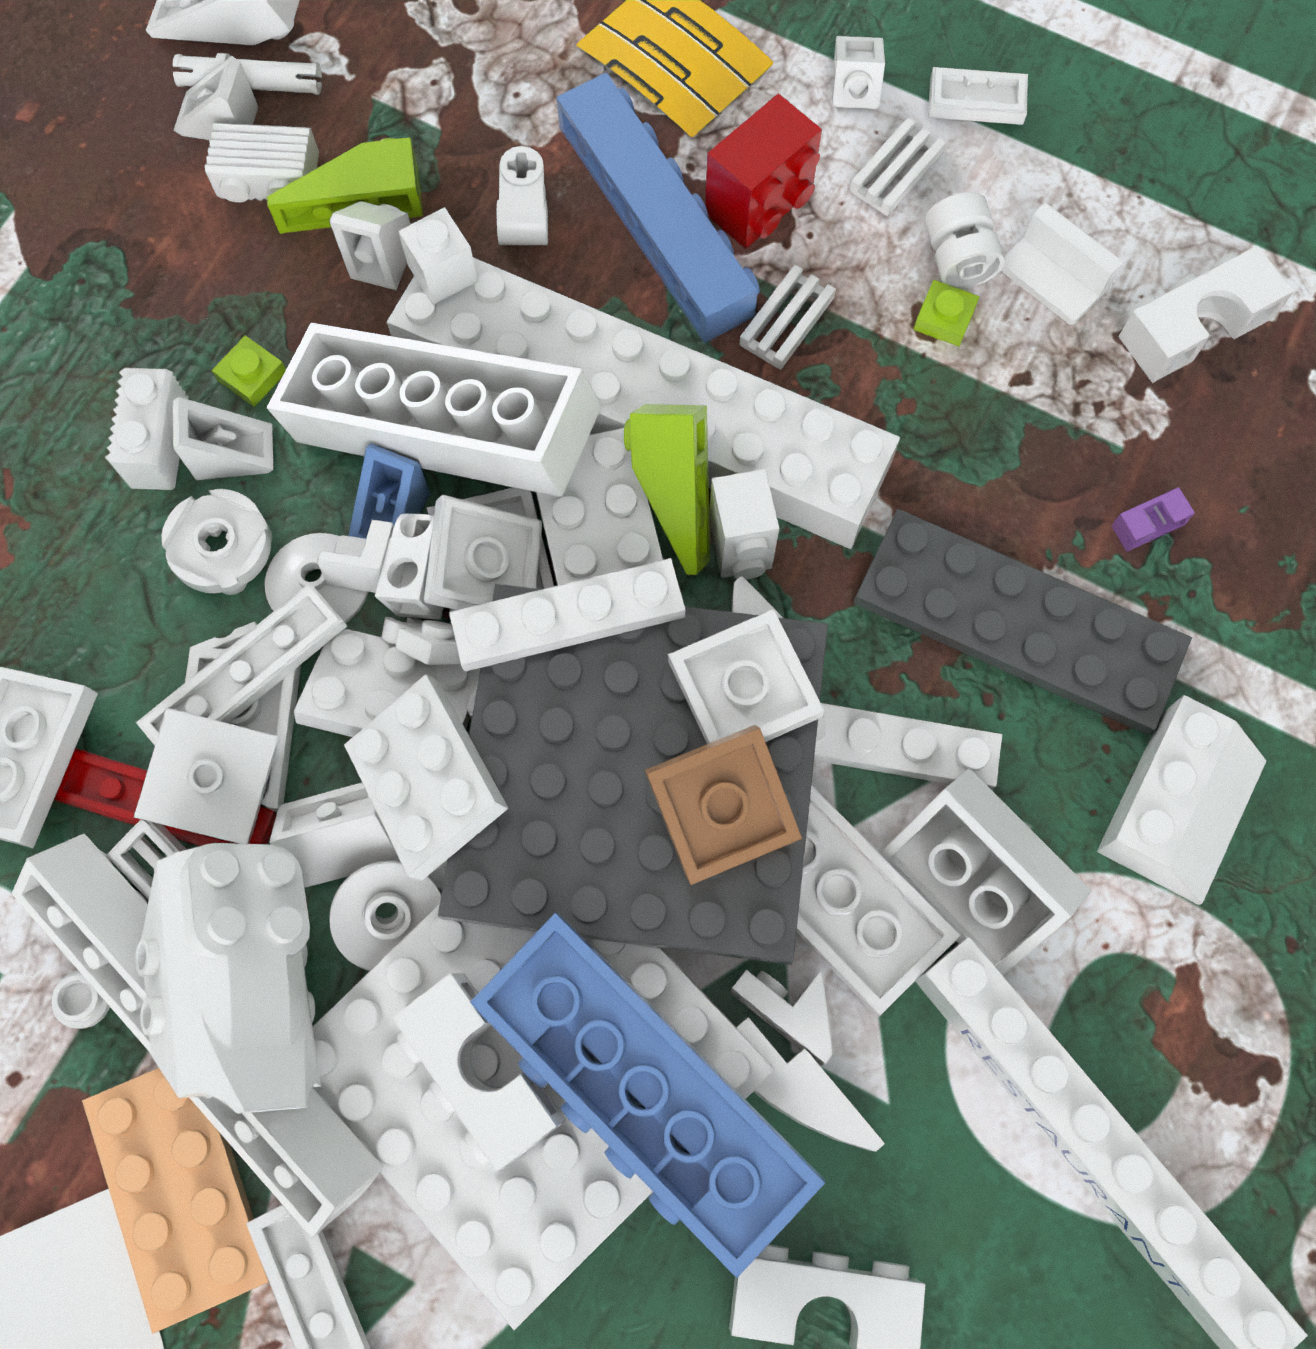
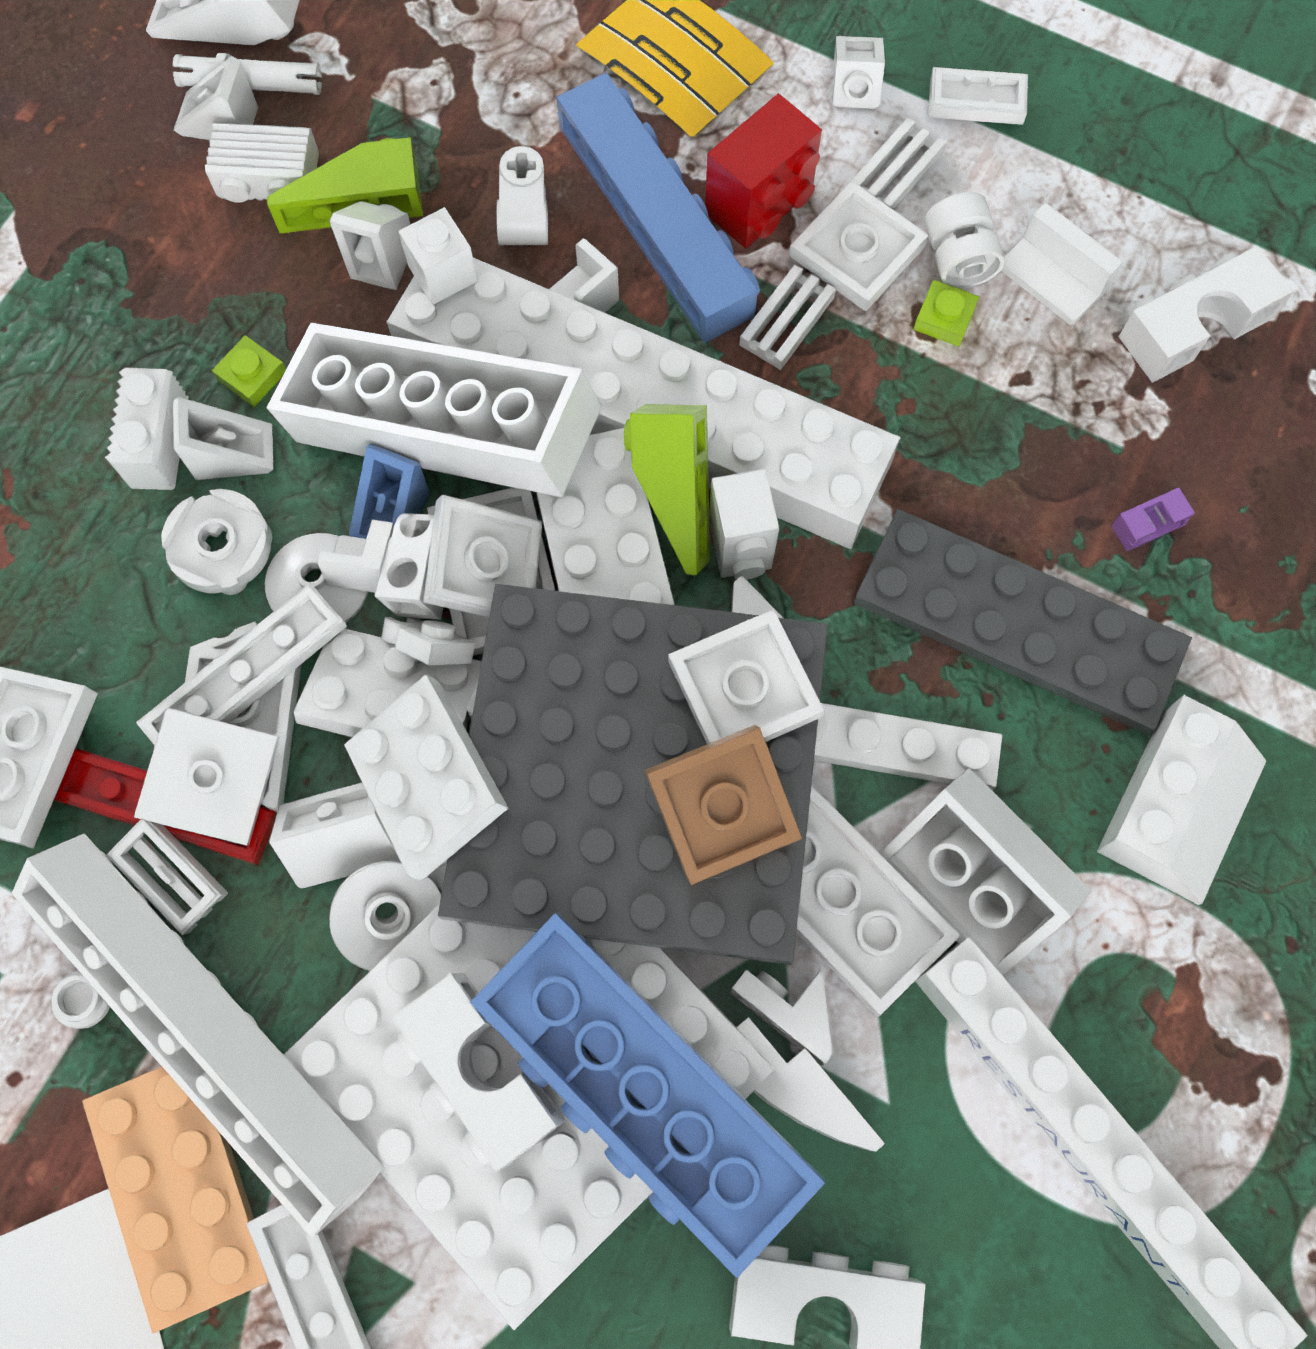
(229, 977): white slope -> none
(567, 614): white plate -> none
(592, 280): none -> white panel
(858, 245): none -> white plate

